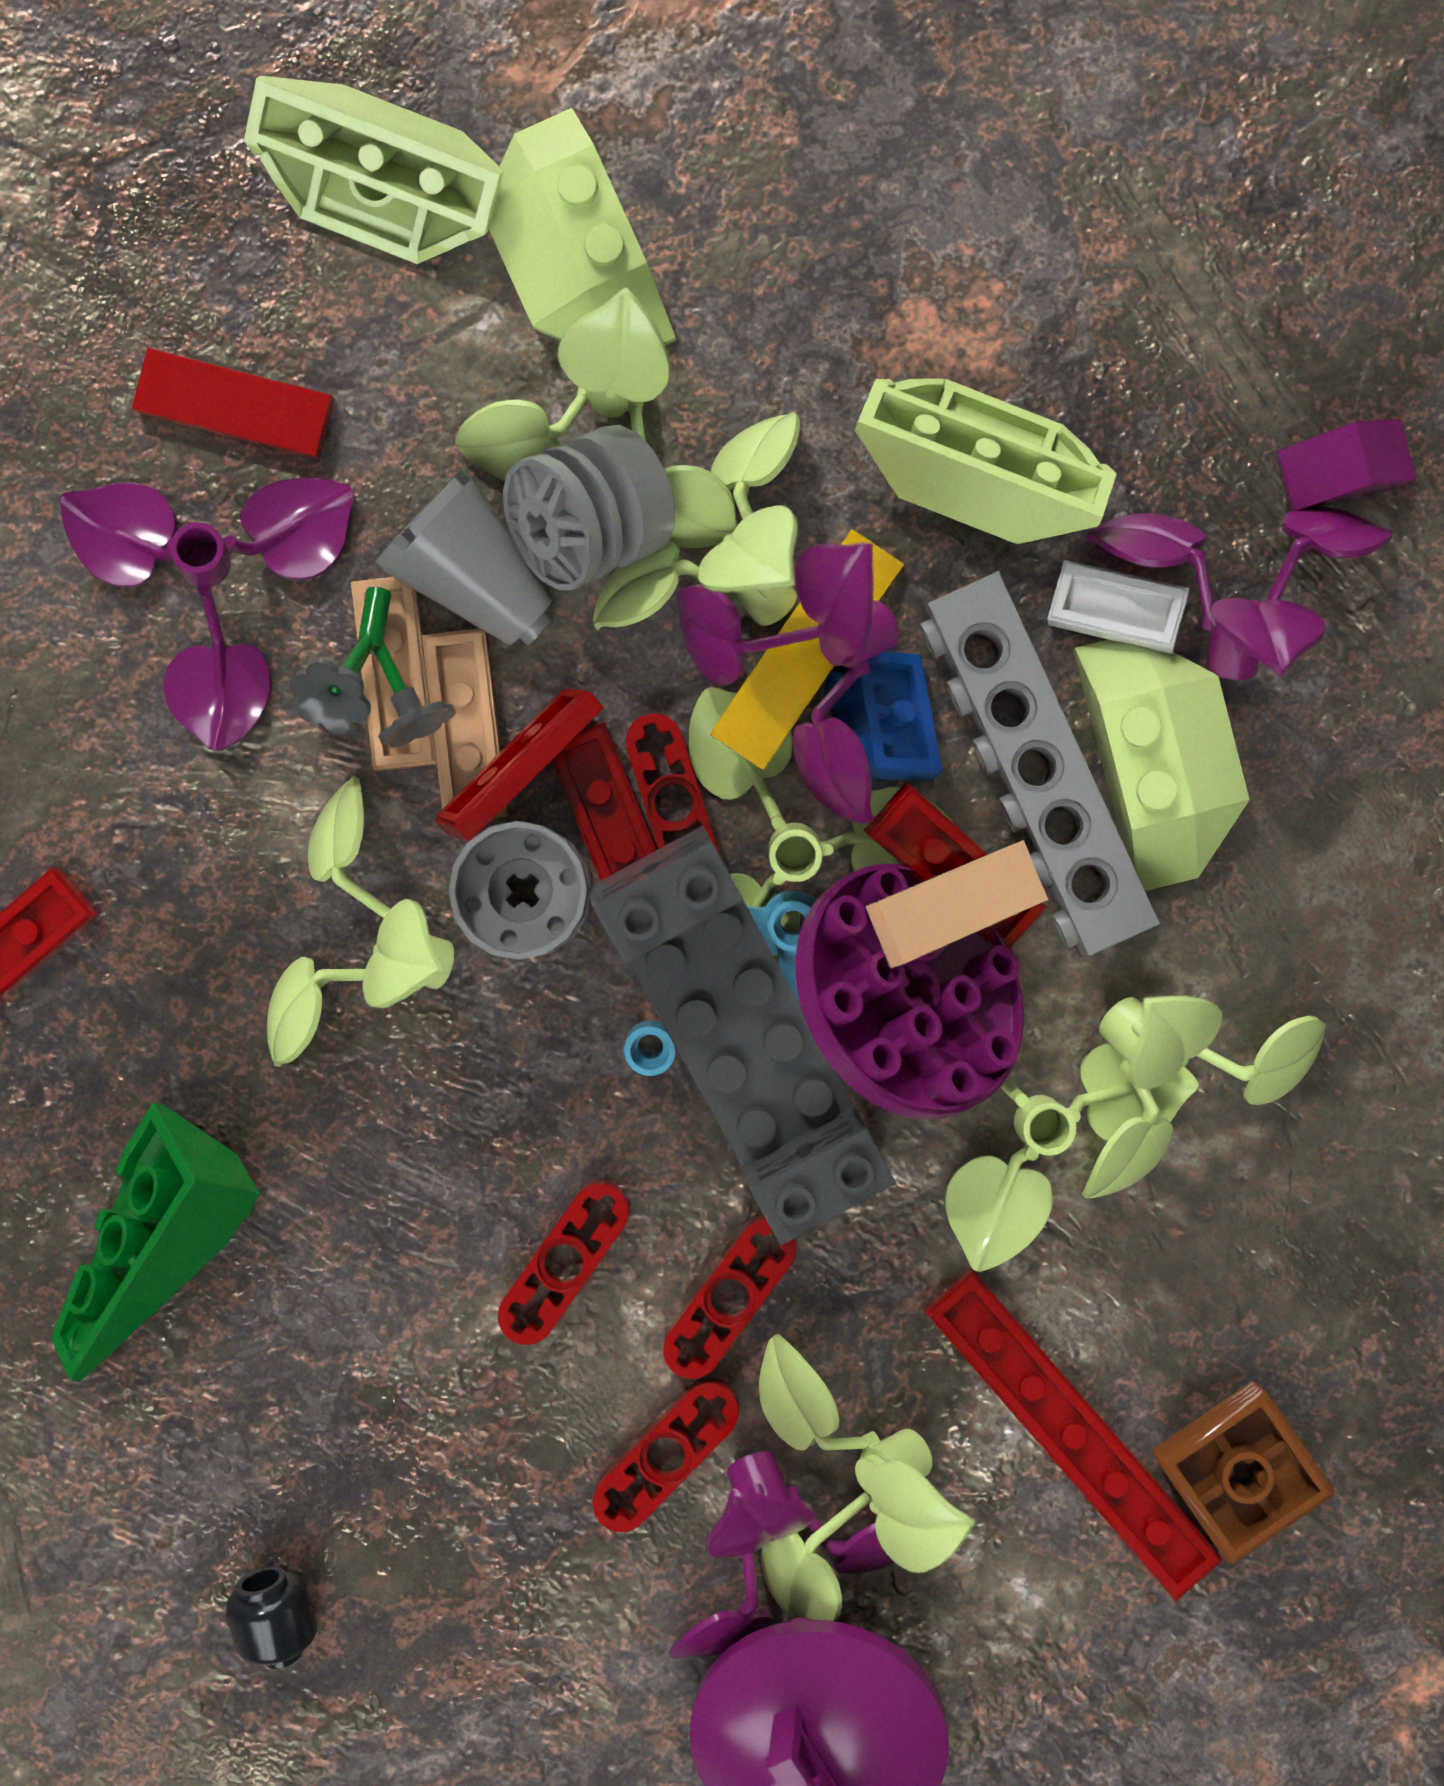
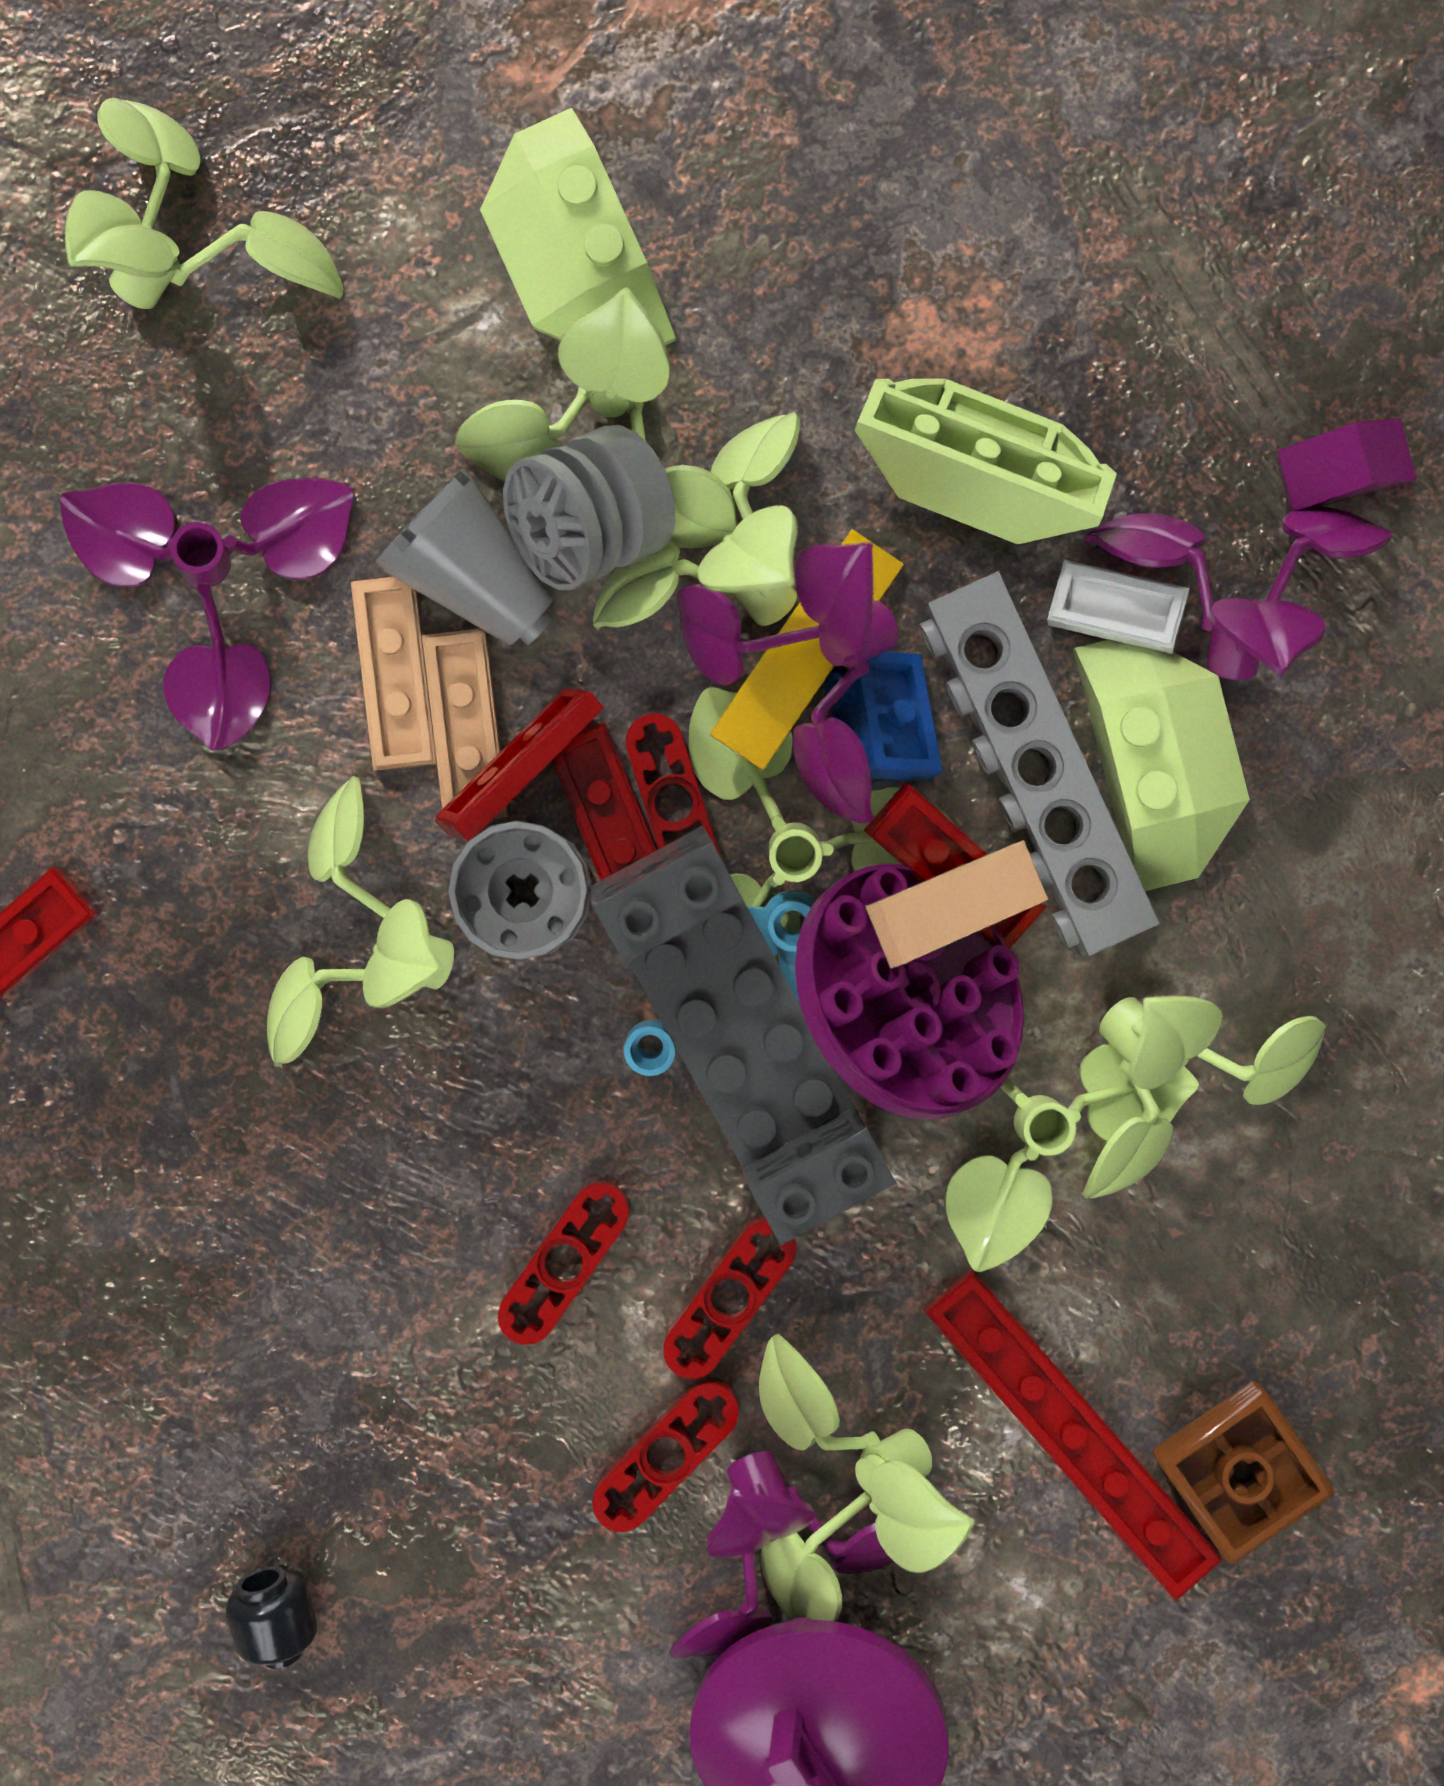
(144, 261): none -> yellowish green plant
(168, 1221): green wedge -> none
(233, 403): red tile -> none
(335, 695): dark grey plant -> none
(371, 167): yellowish green wedge -> none

